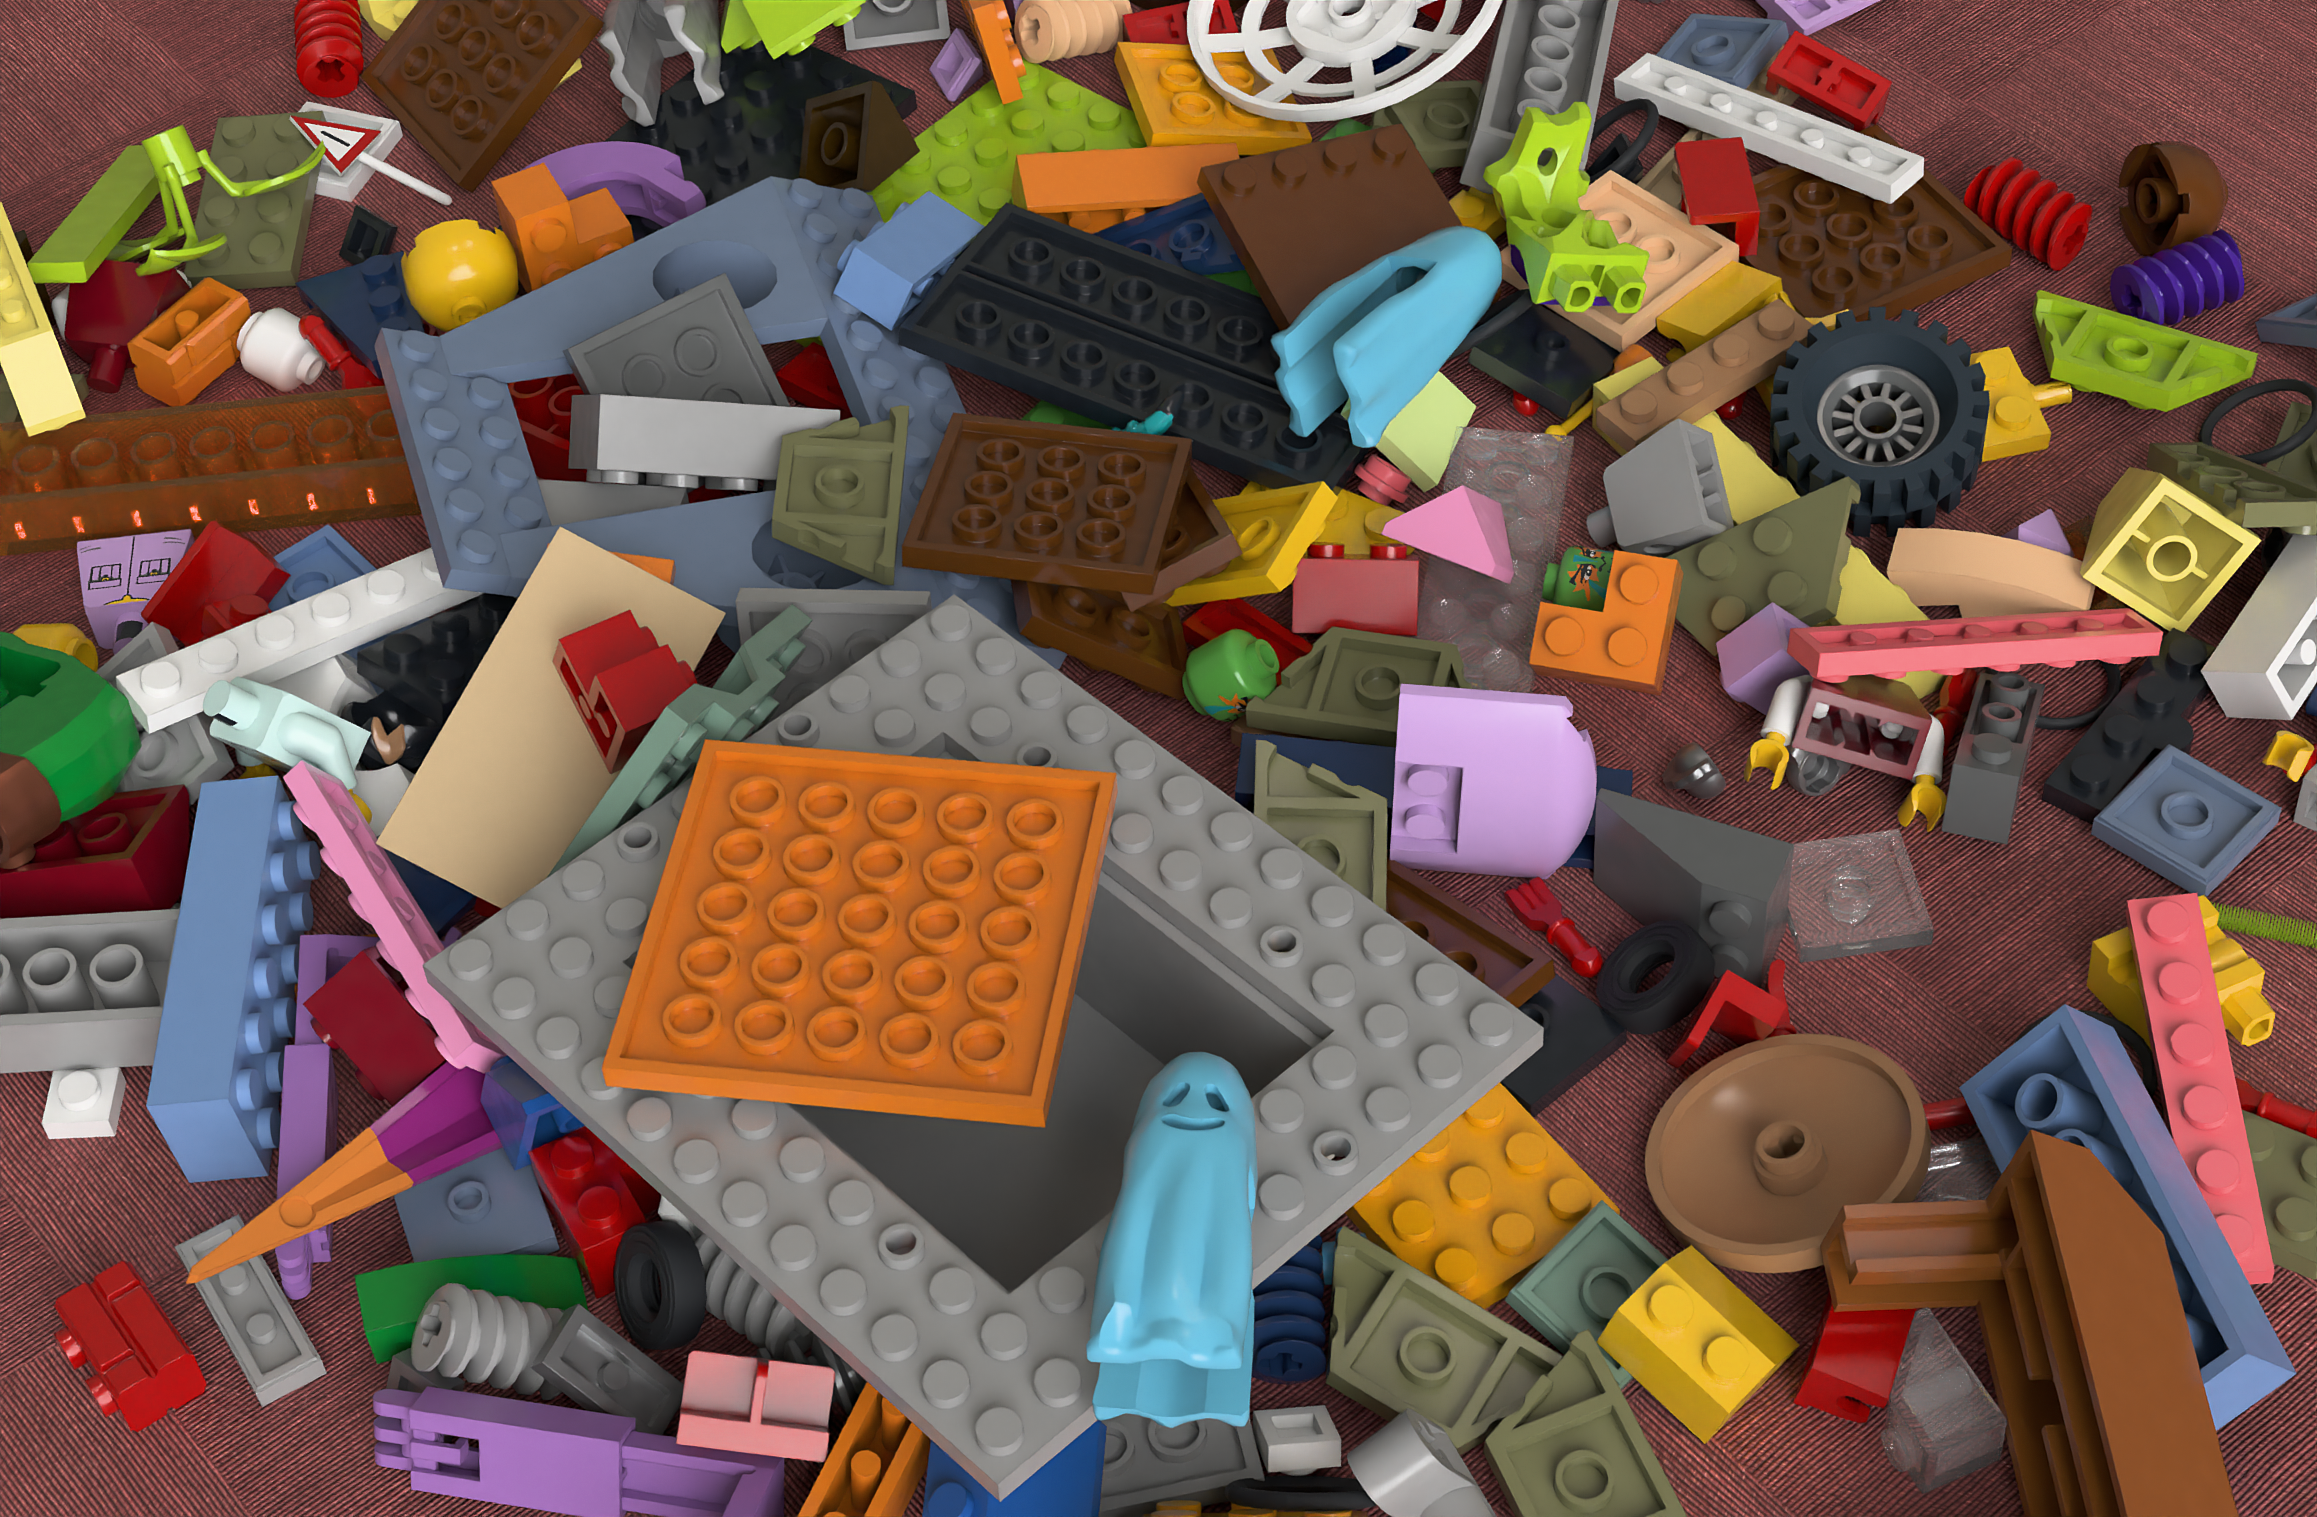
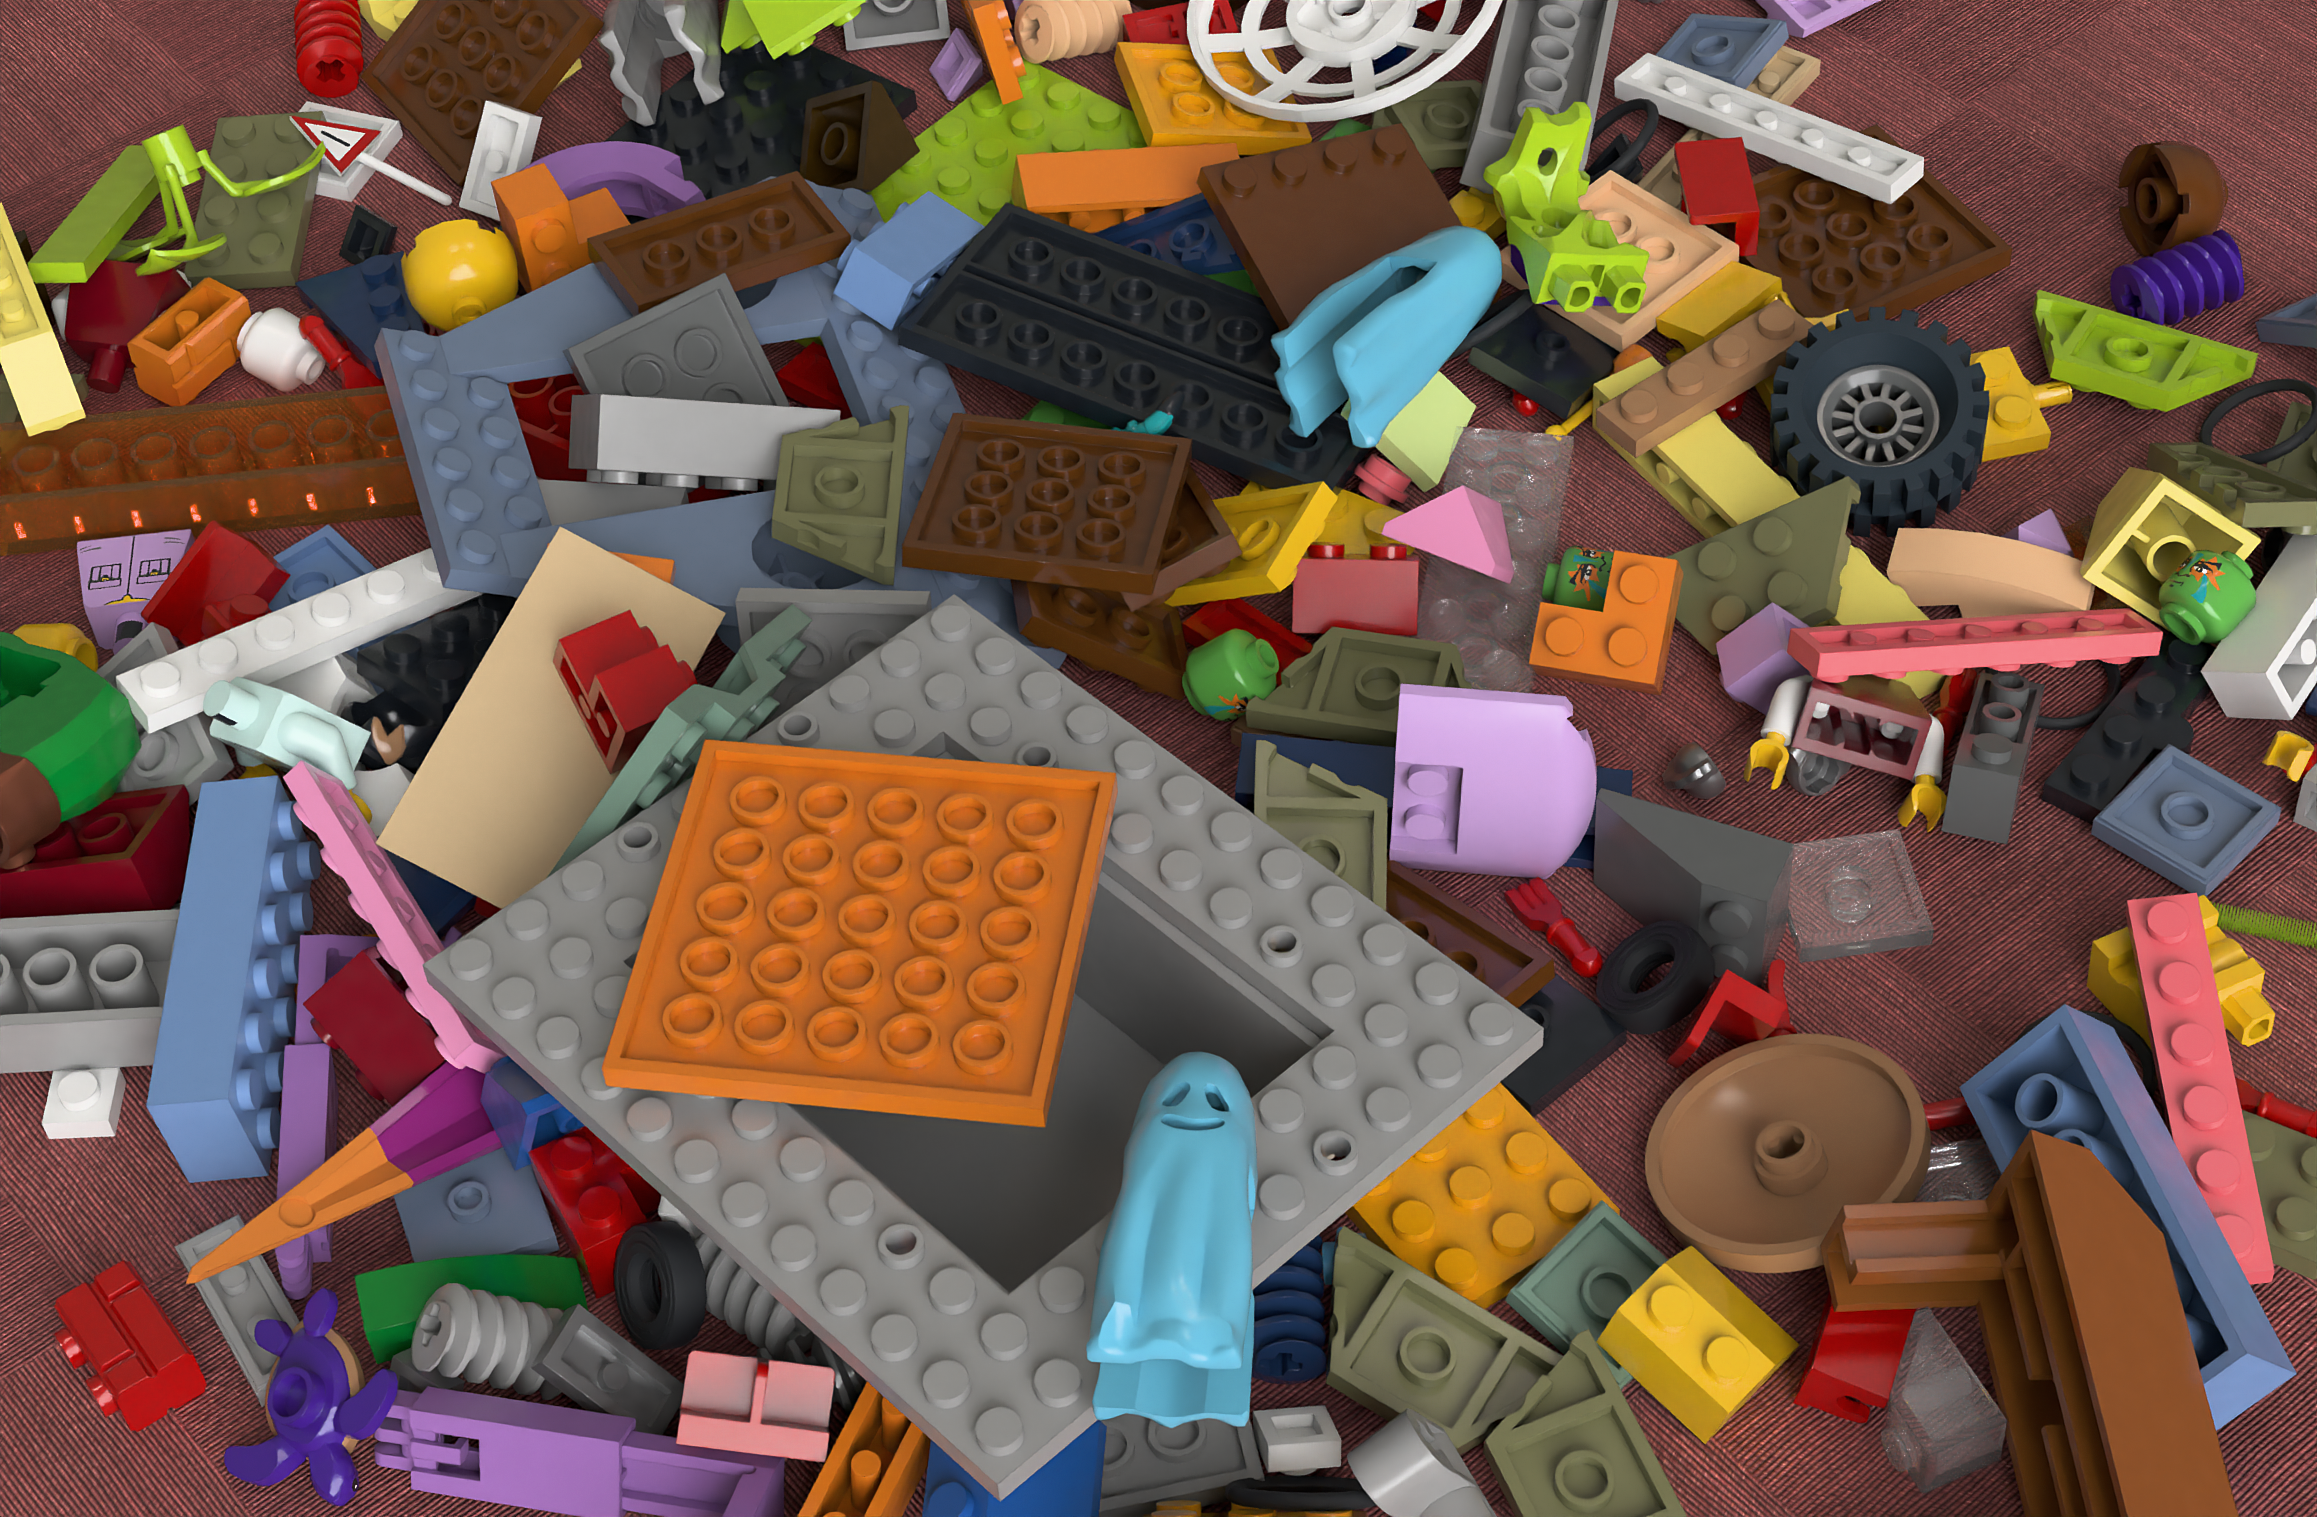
(314, 1405): none -> dark purple animal
(501, 148): none -> white plate
(744, 233): none -> reddish brown plate
(1663, 494): light grey torso -> none
(1829, 81): red hinge -> none
(2030, 211): red piece -> none
(2207, 597): none -> bright green head

